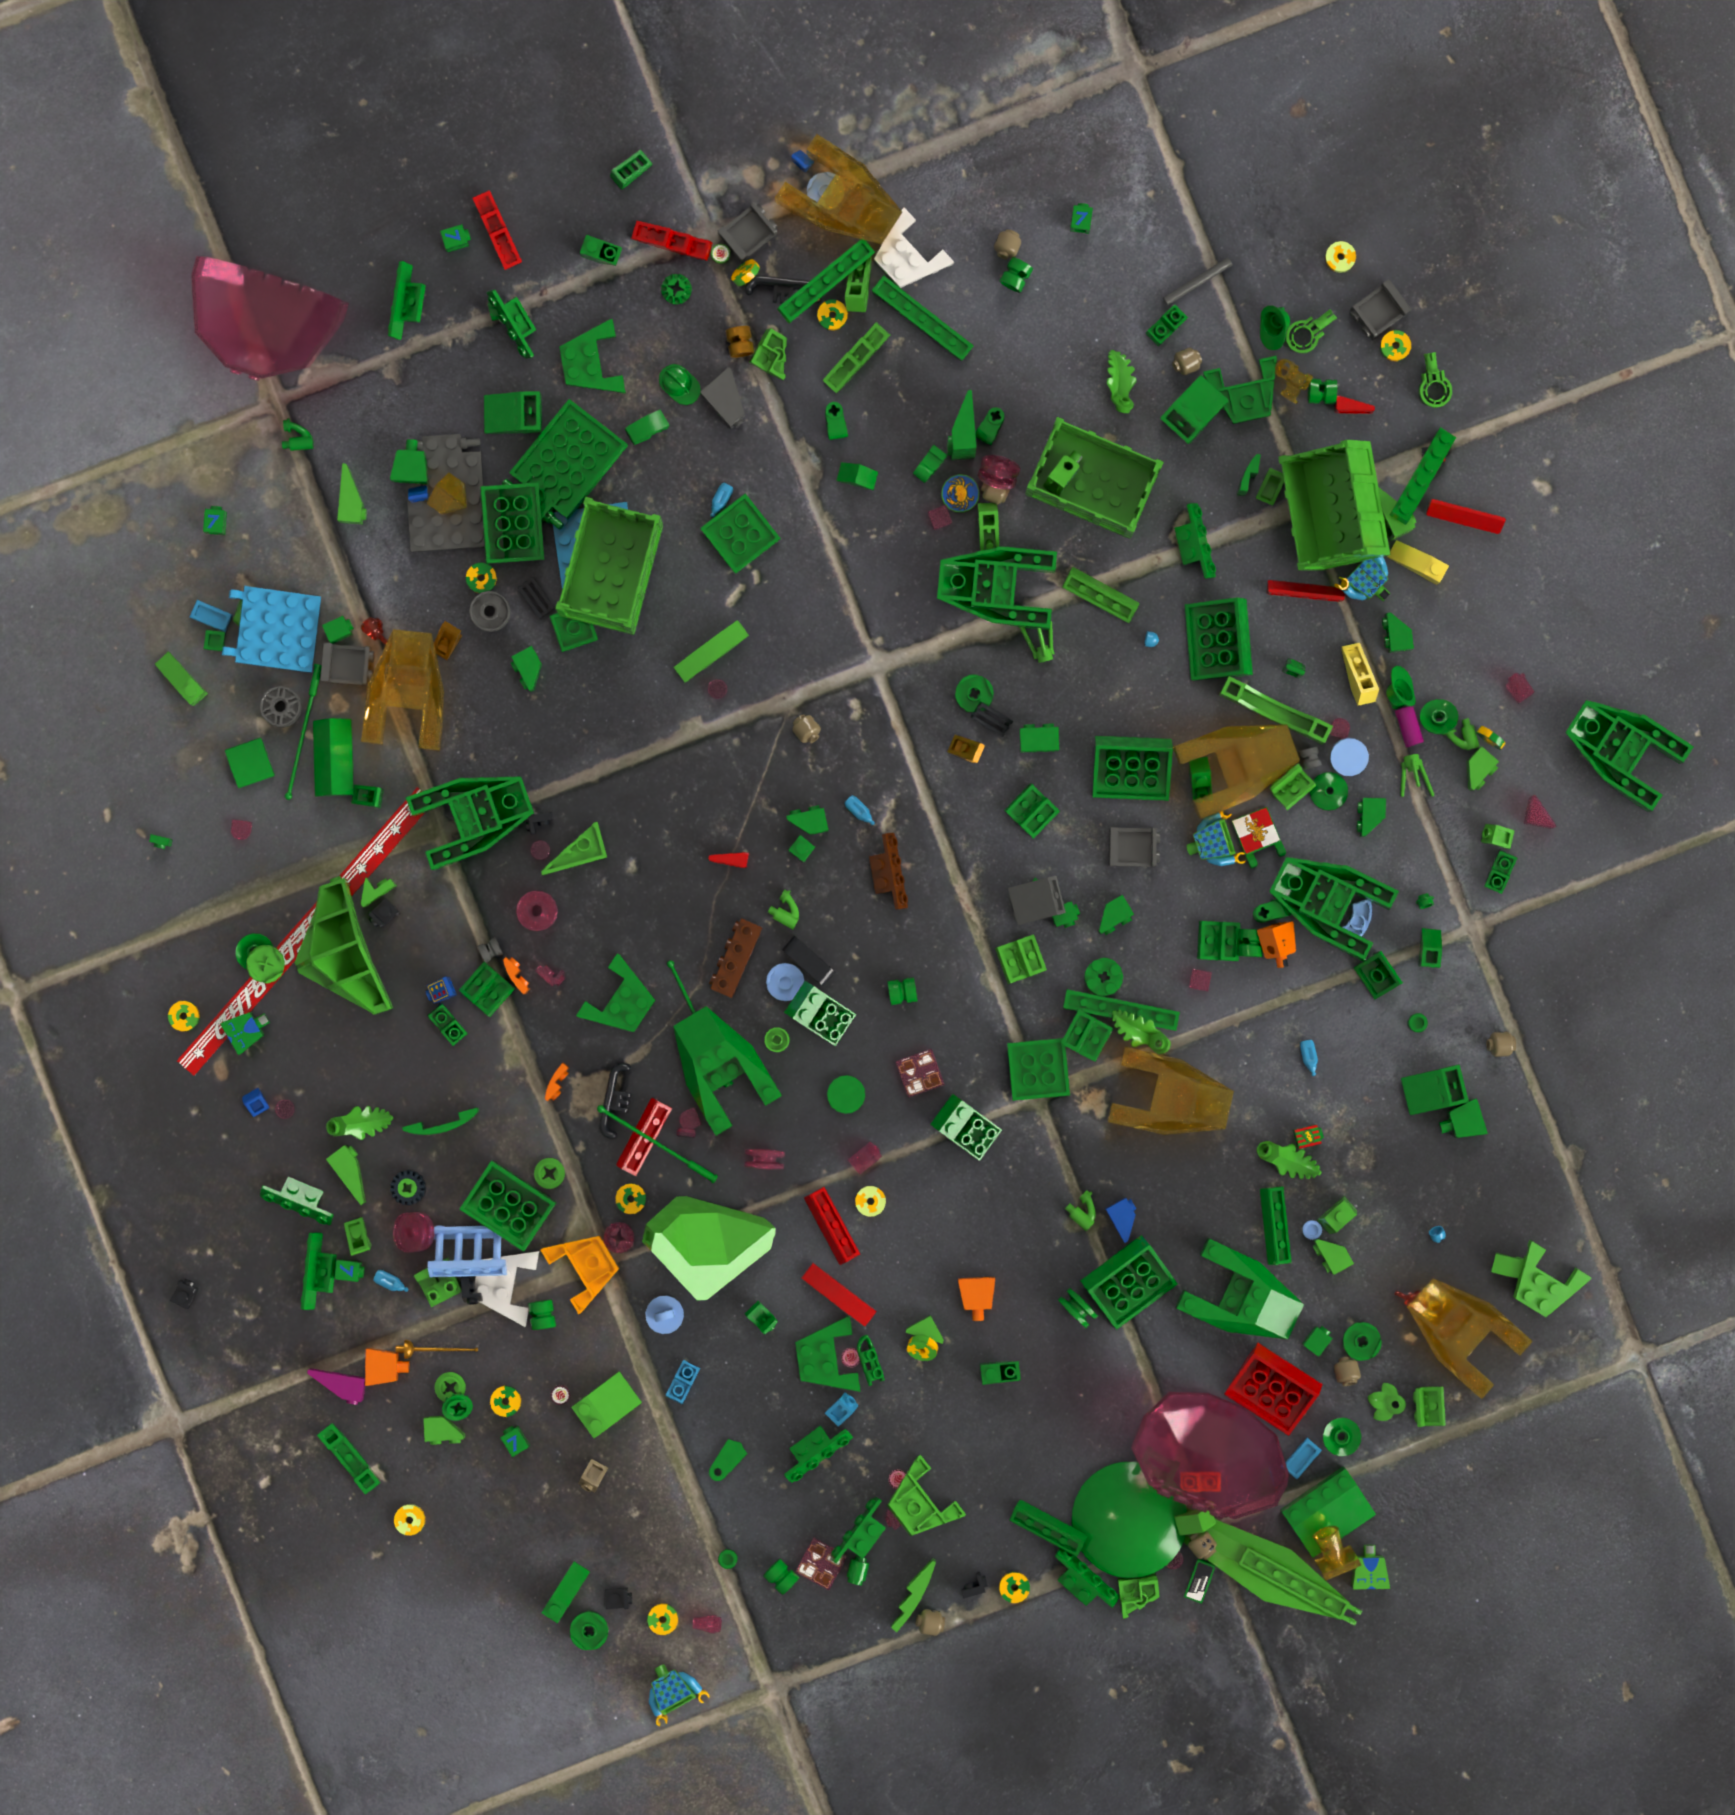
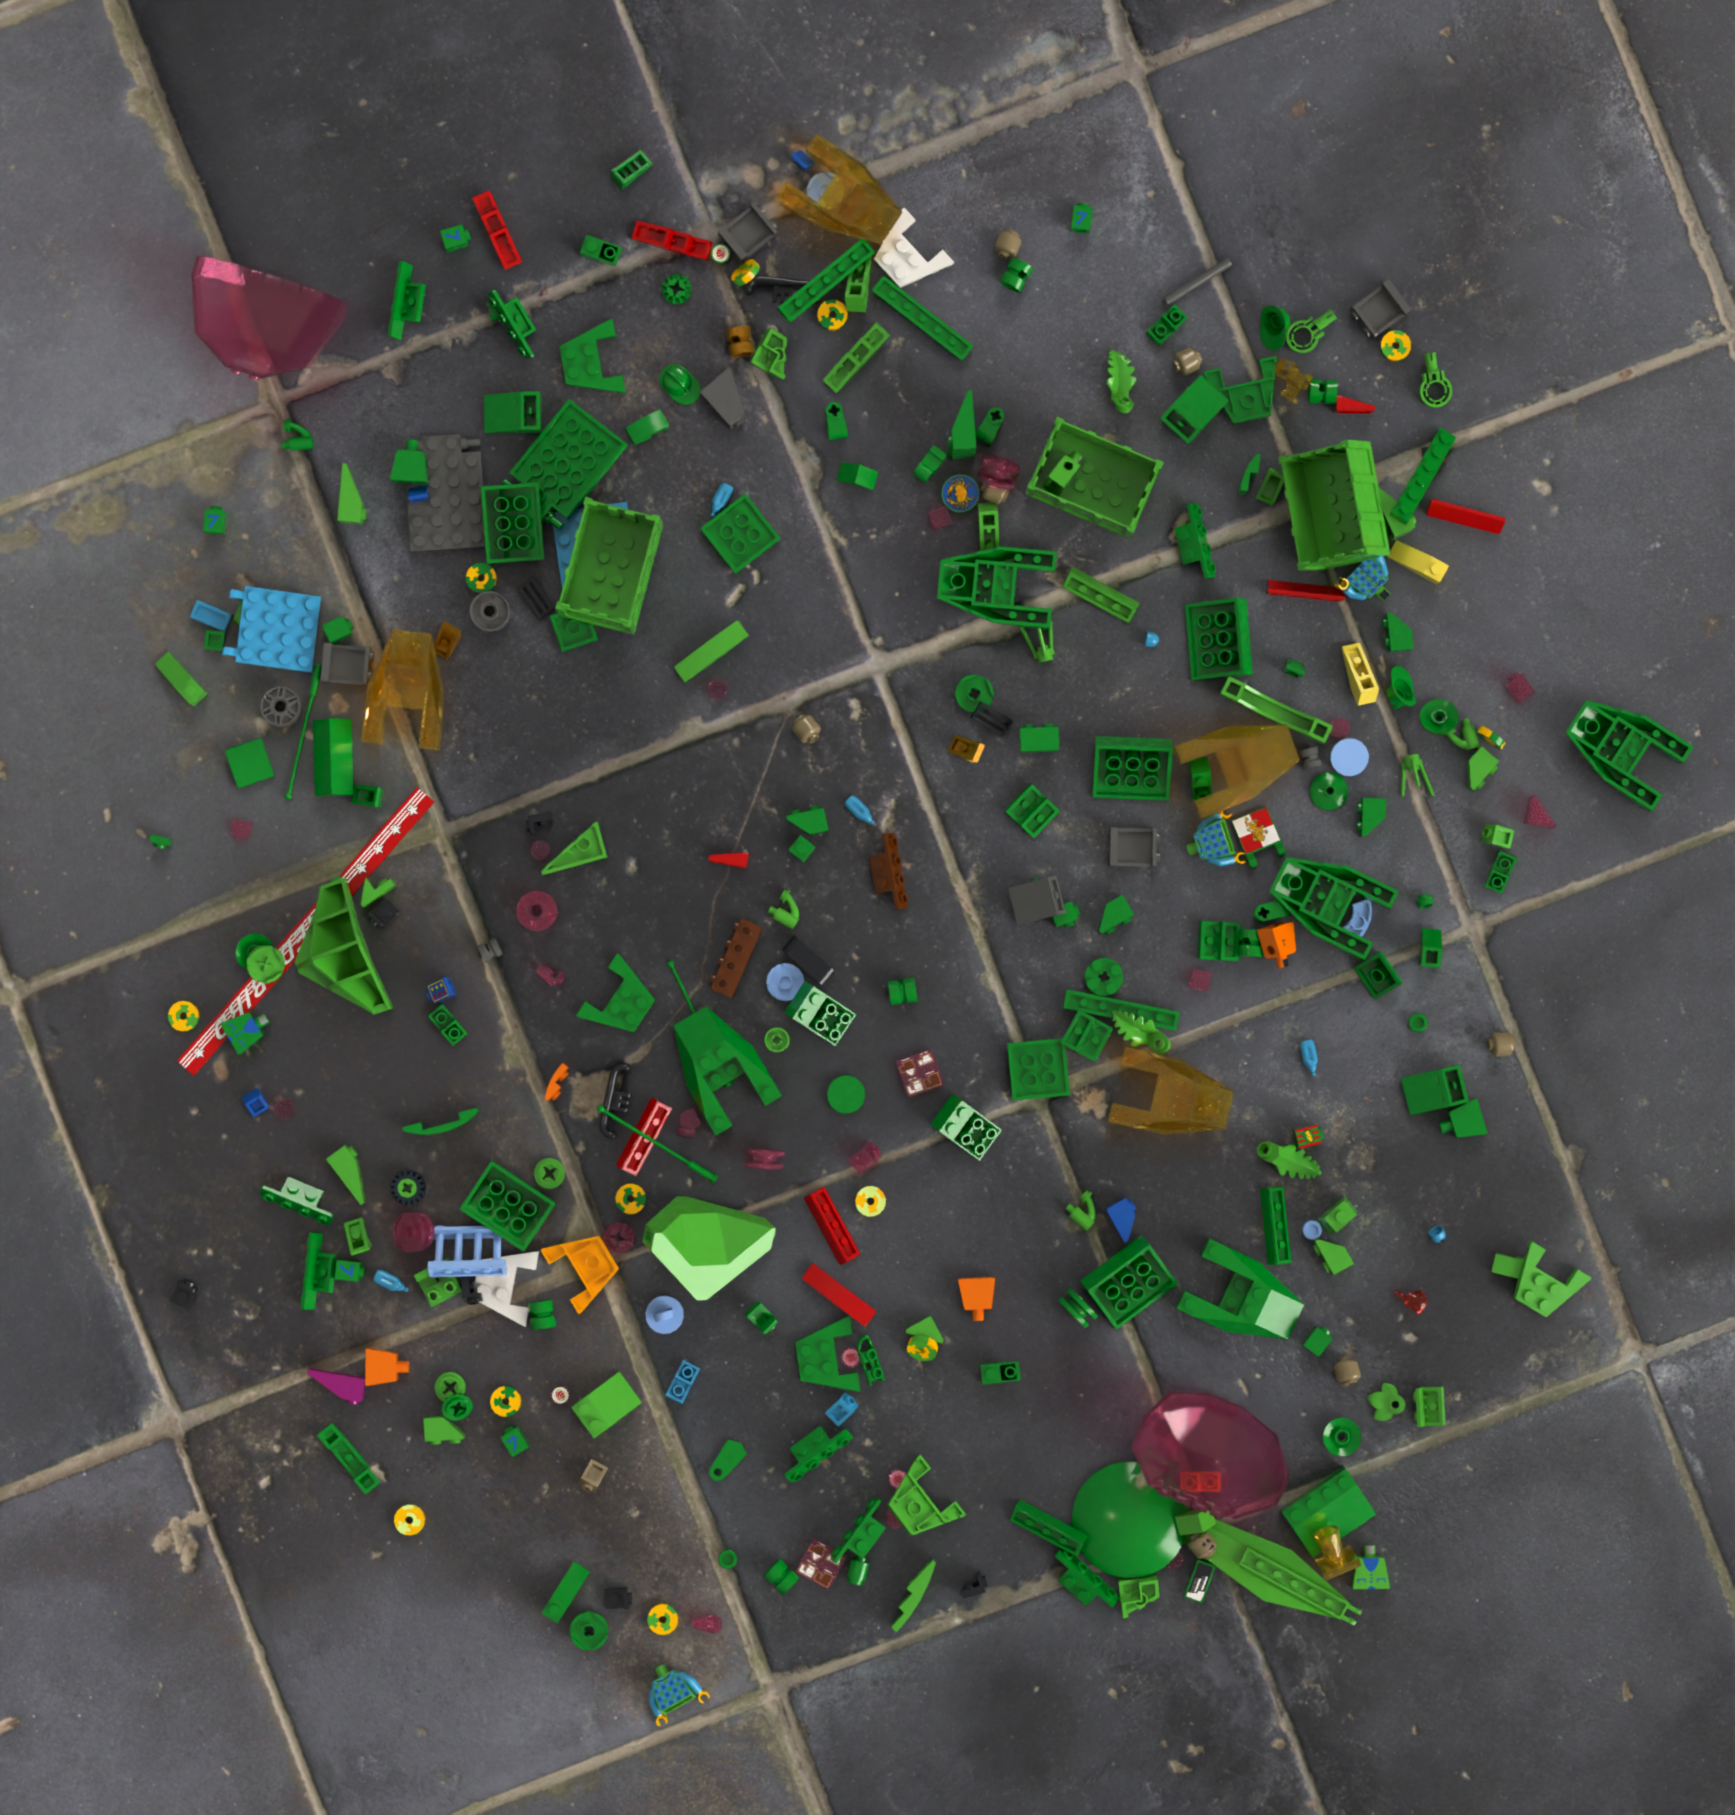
(359, 1123): bright green plant -> none
(373, 629): clear red piece -> none
(408, 1349): pearl gold sword -> none
(448, 495): clear yellow slope -> none
(481, 809): green wedge -> none
(486, 989): green slope -> none
(512, 969): orange slope -> none
(529, 667): green slope -> none
(930, 1622): dark tan head -> none
(1017, 1595): yellow piece -> none
(1020, 959): bright green slope -> none
(1273, 1389): red slope -> none
(1292, 787): bright green bracket -> none
(1302, 1458): dark azure tile -> none
(1340, 265): yellowish green piece -> none
(1372, 1338): green plate -> none
(1409, 726): magenta pin -> none
(1456, 1325): clear yellow wedge -> none

